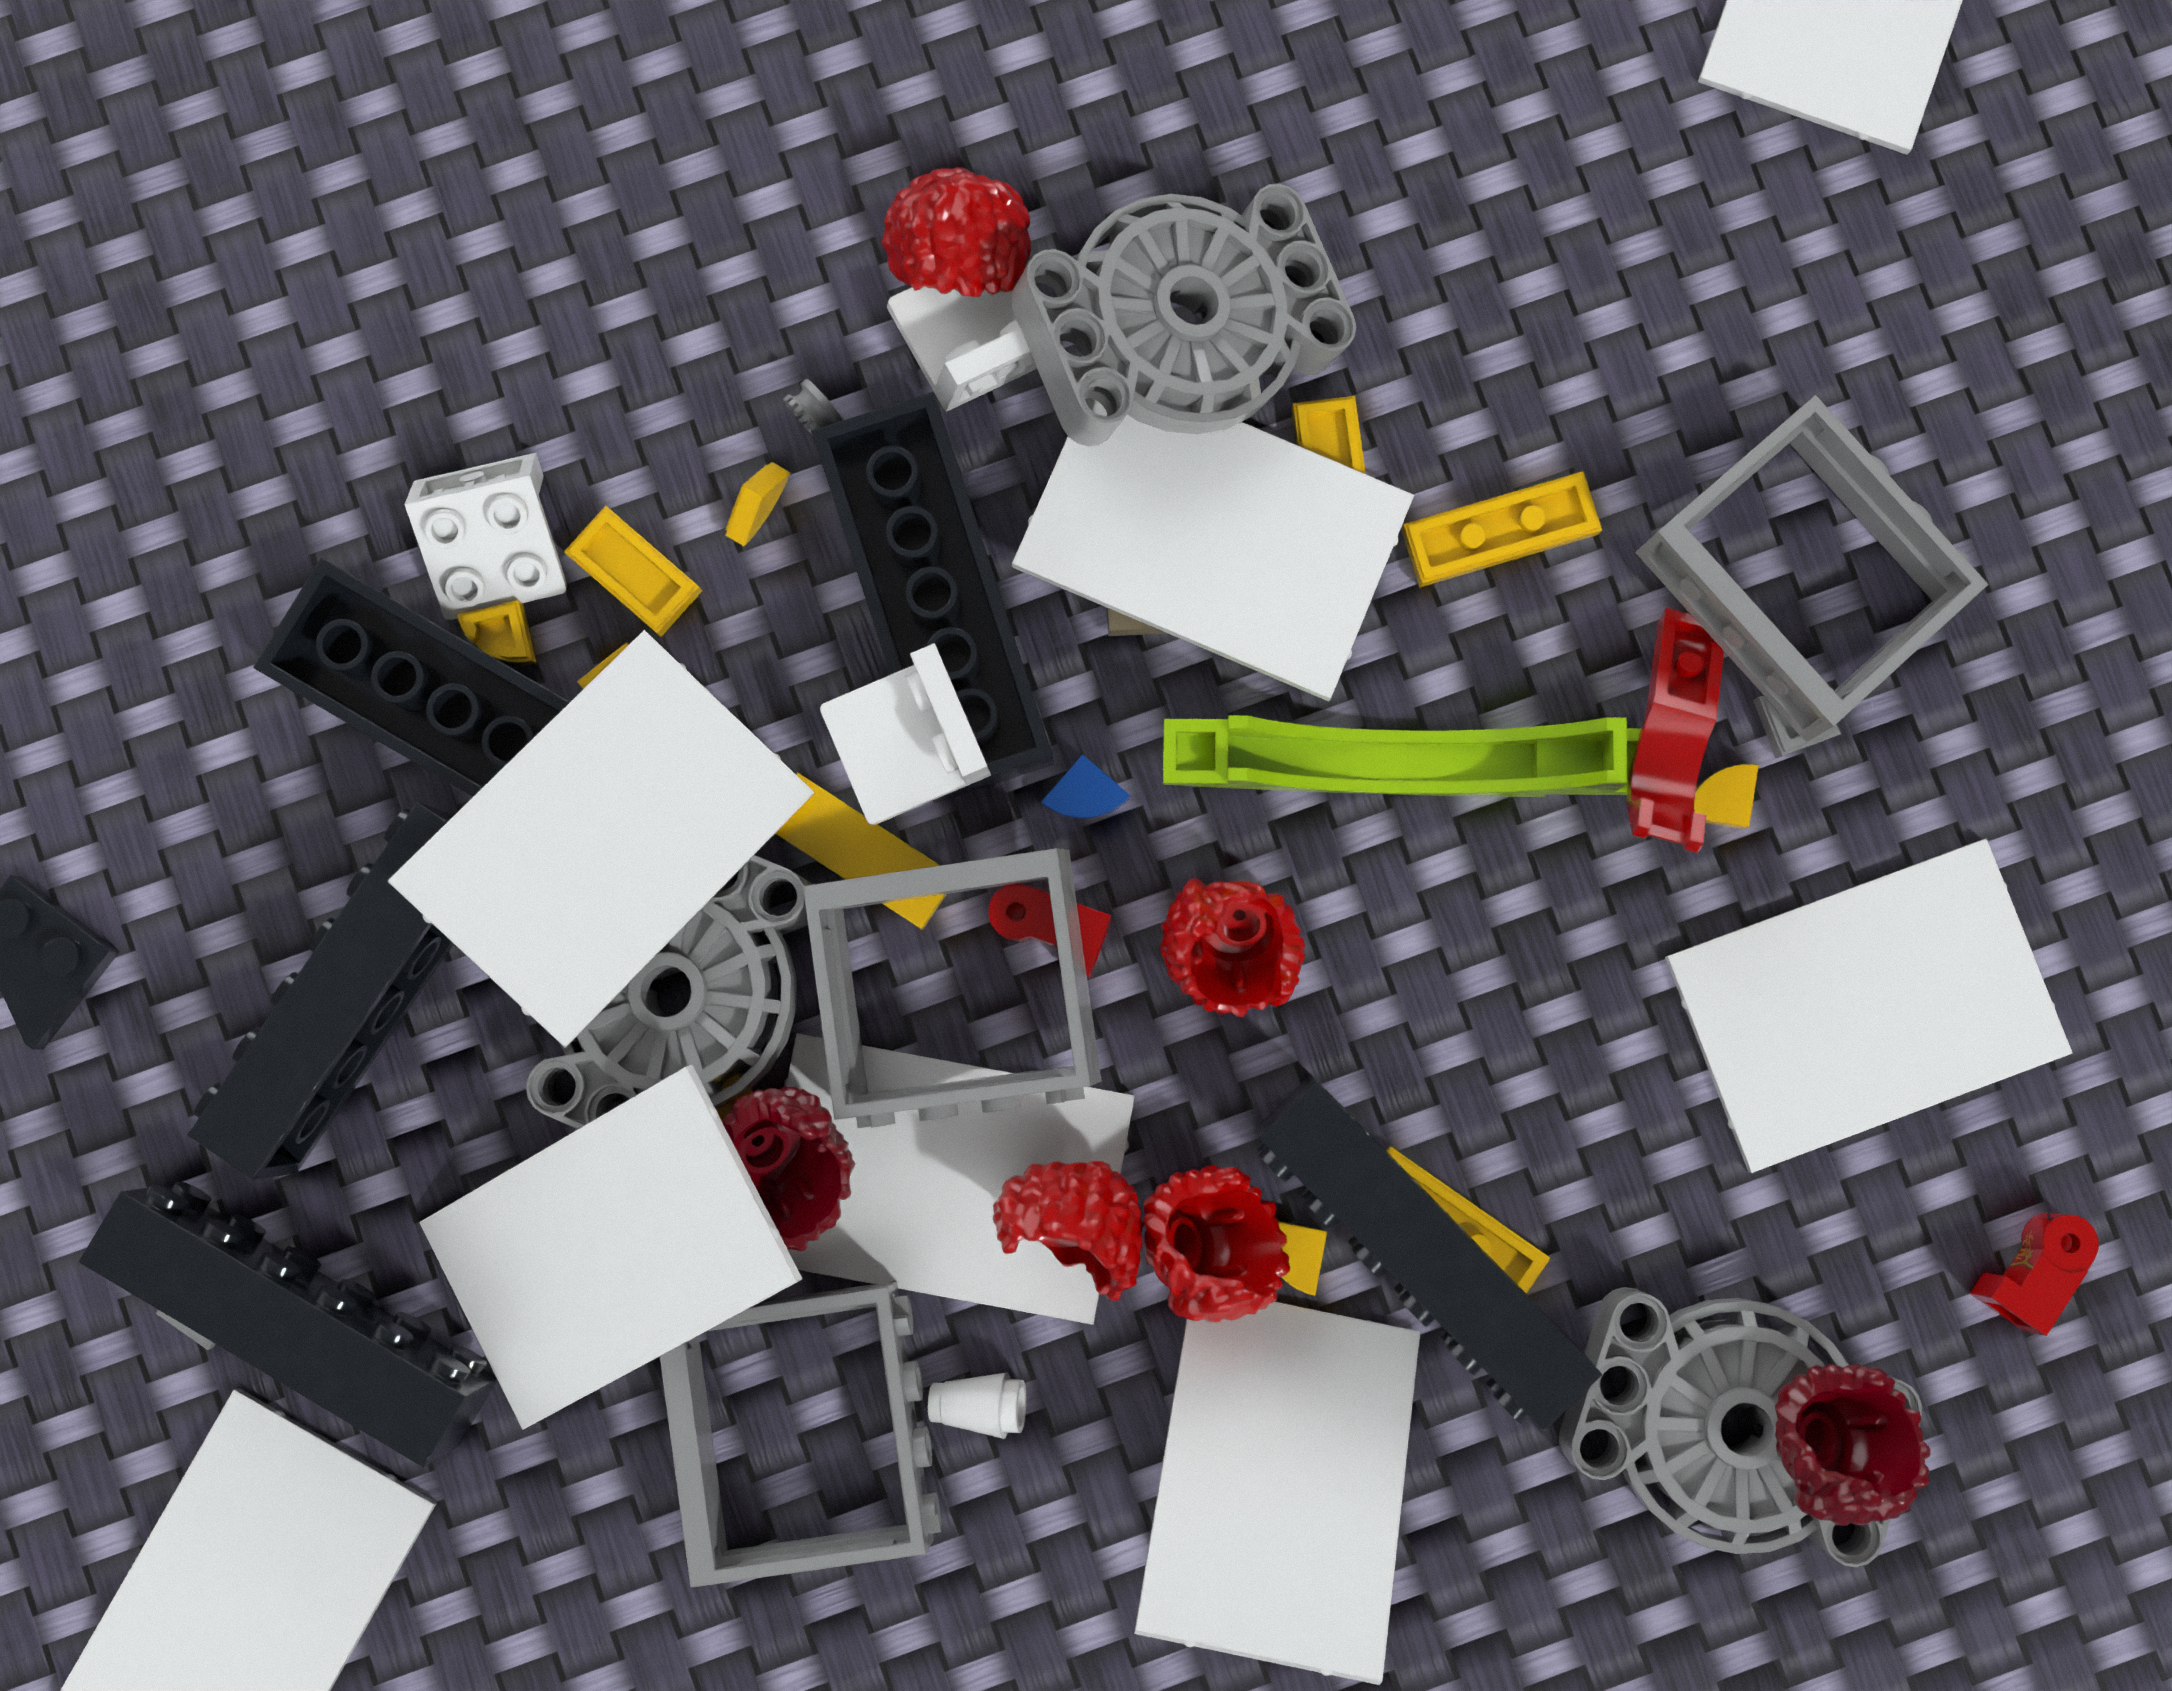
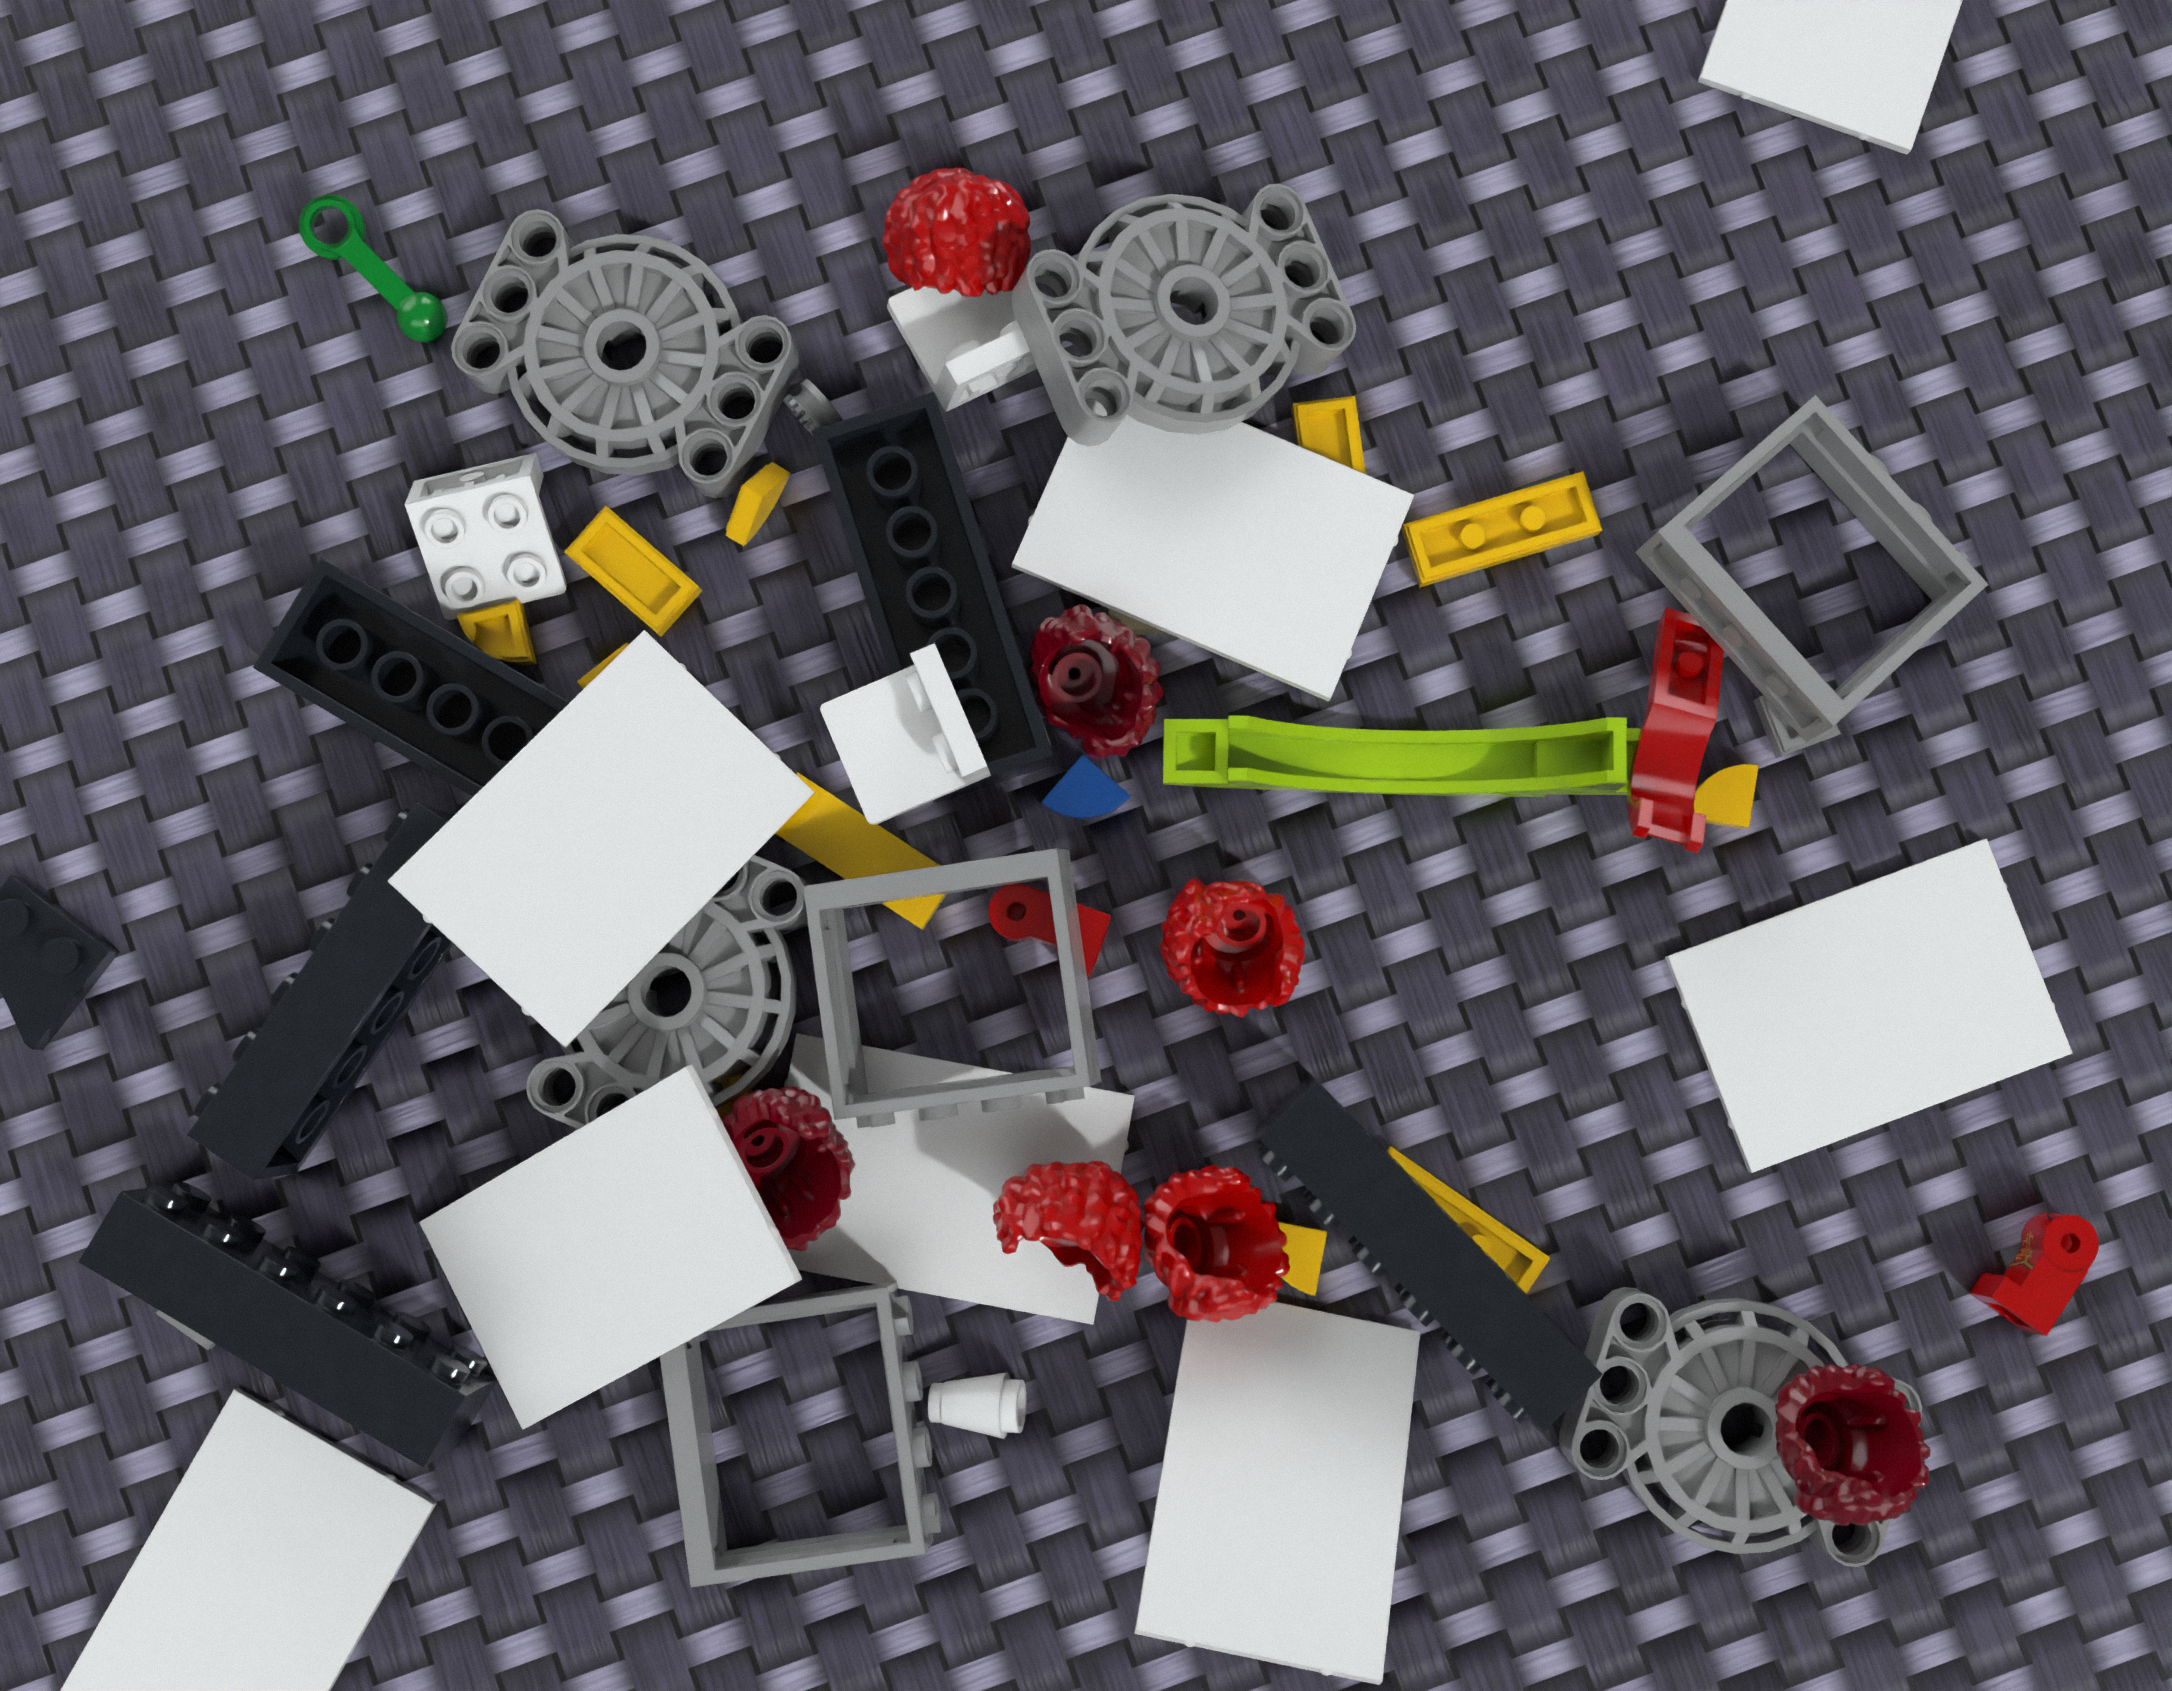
(418, 313): none -> green piece
(610, 294): none -> light grey piece
(1114, 686): none -> dark red hair

